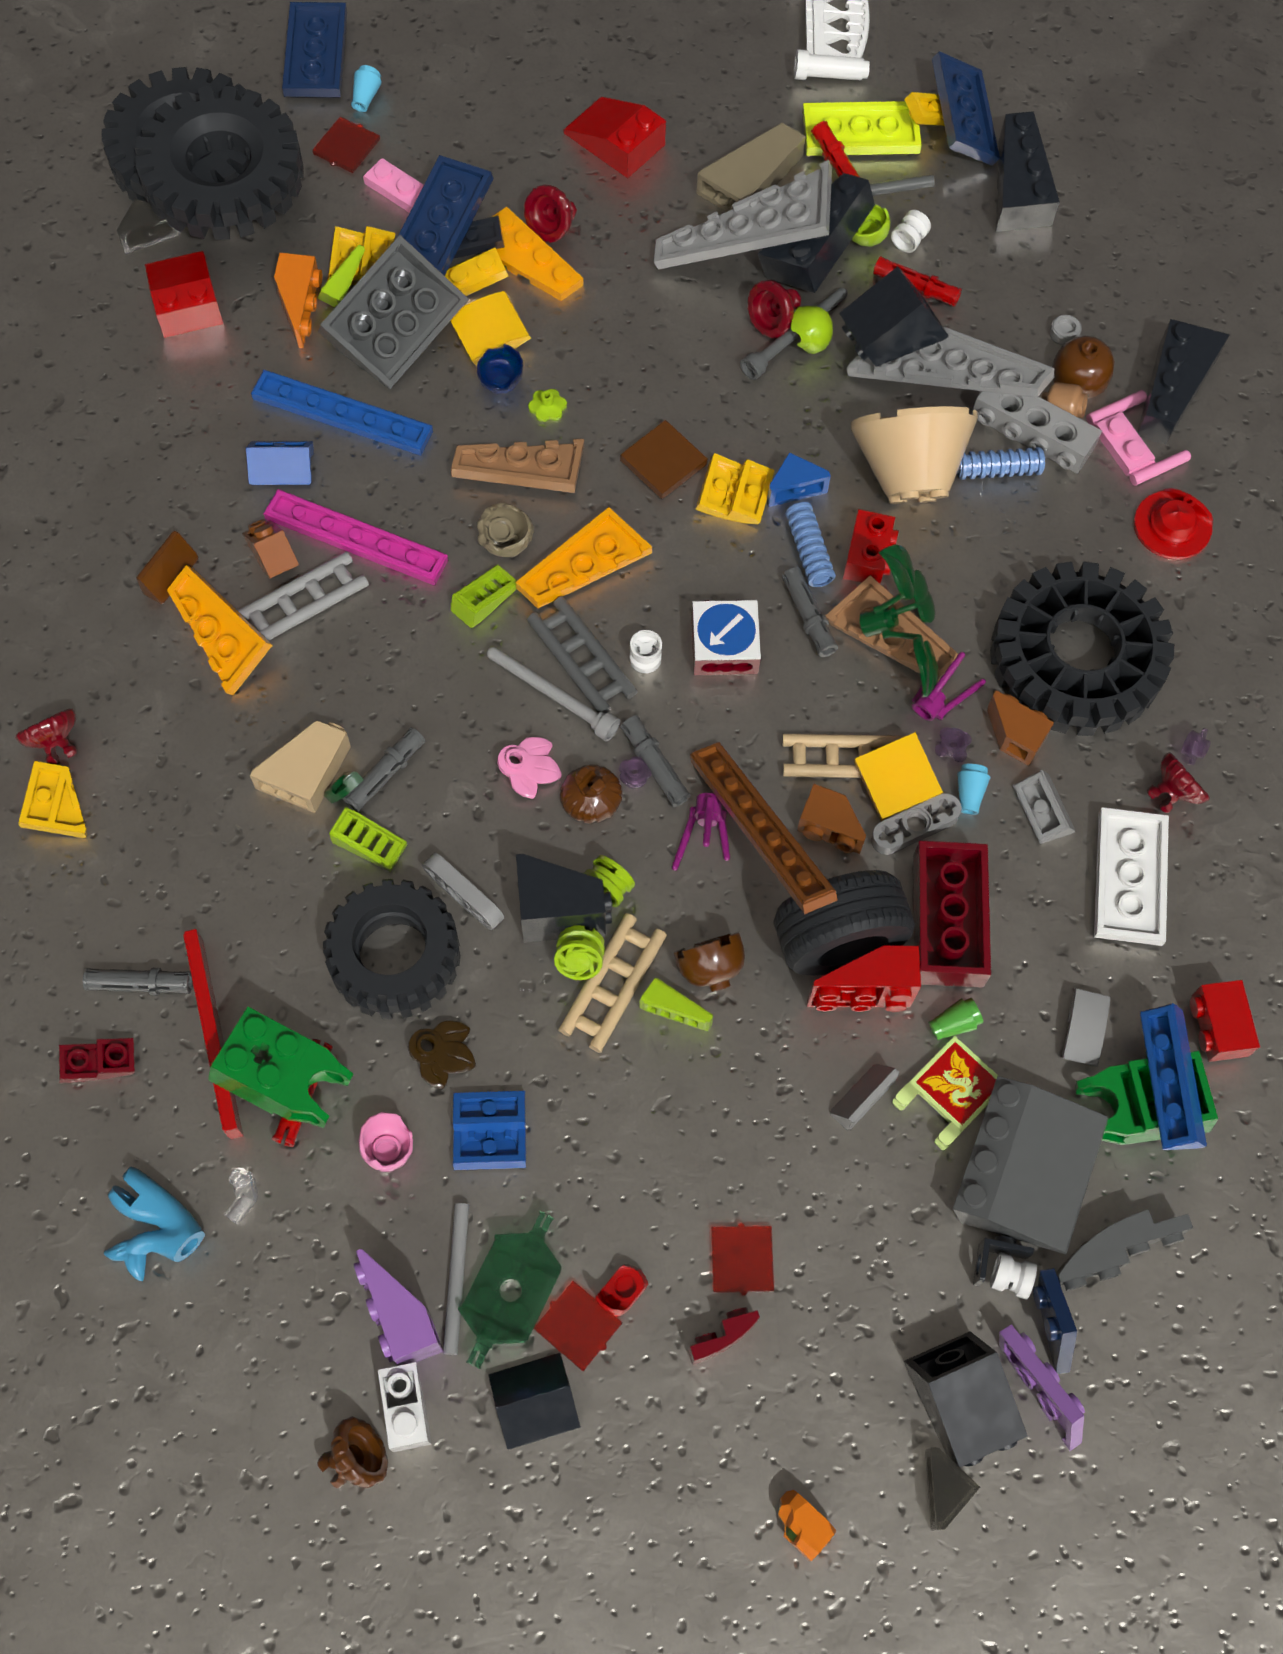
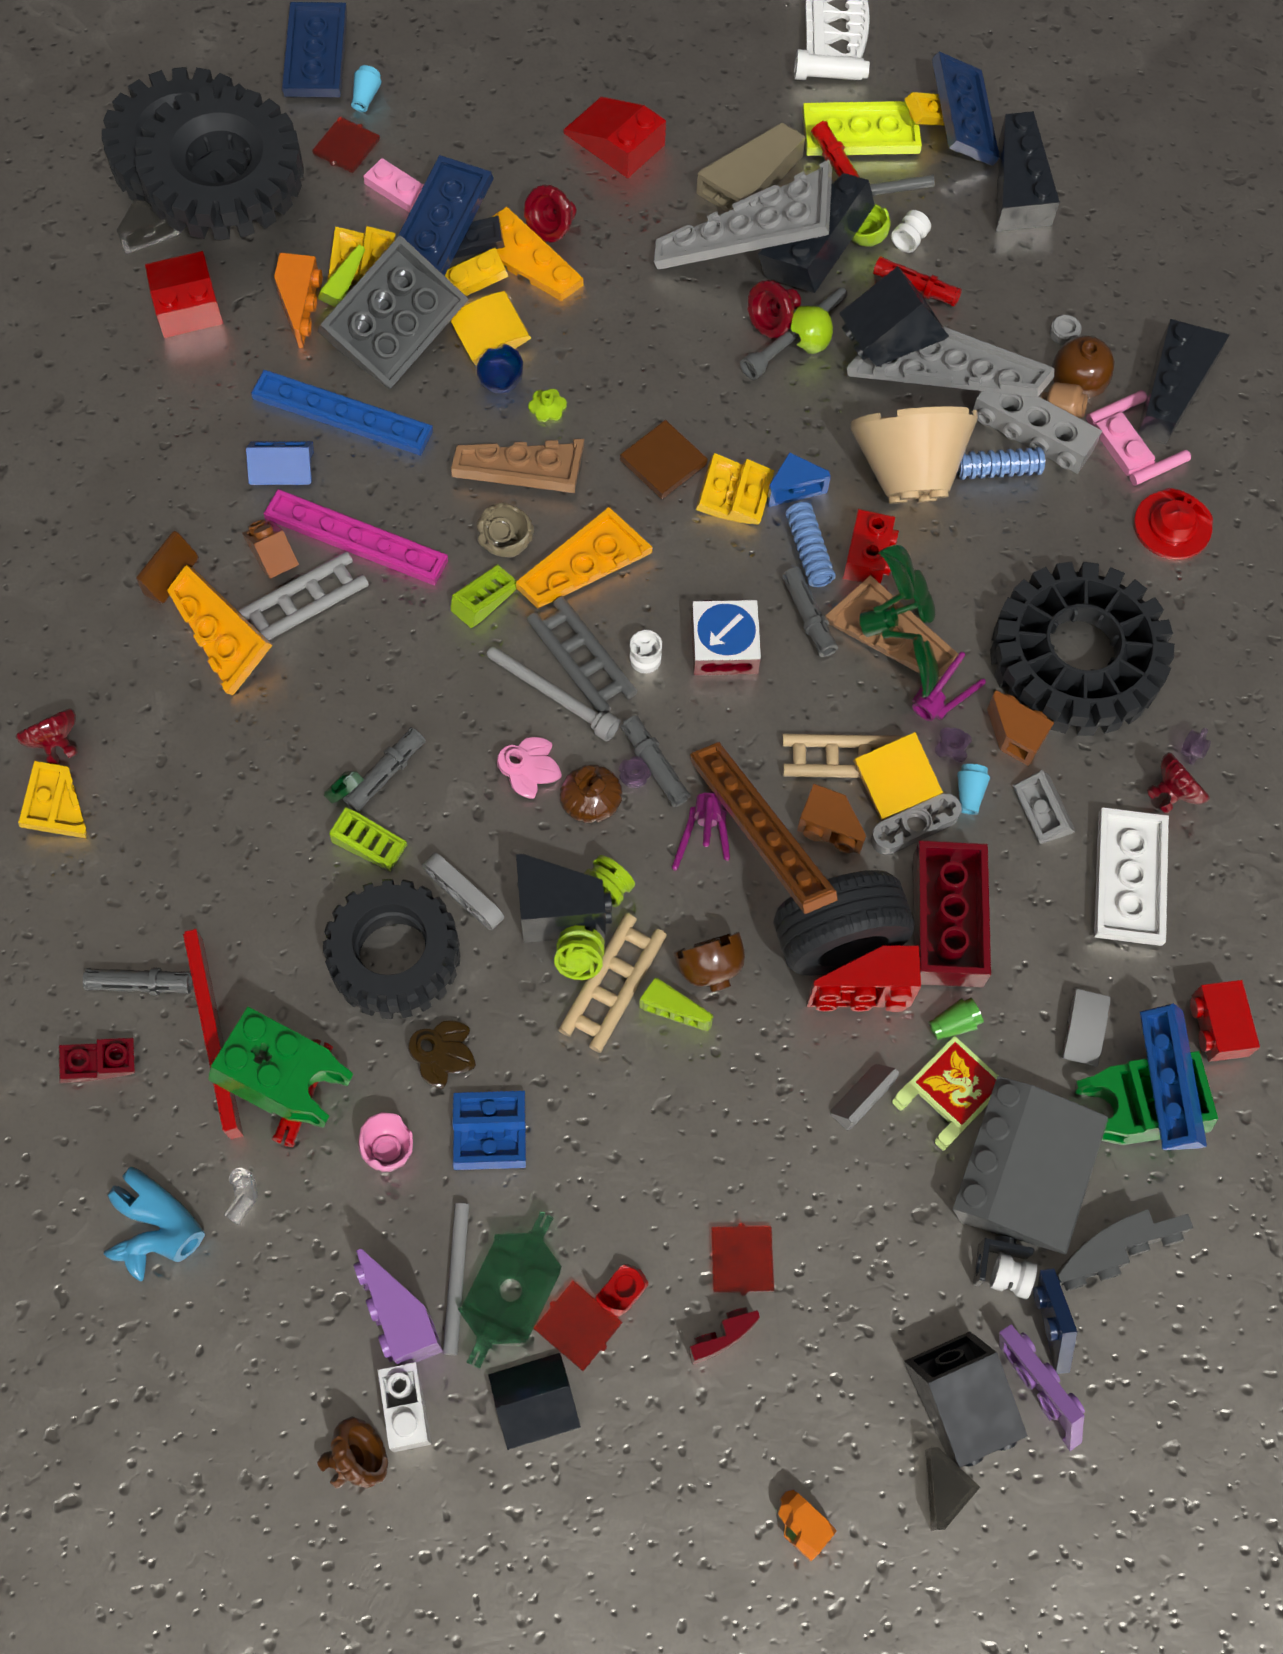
(304, 766): tan slope -> none

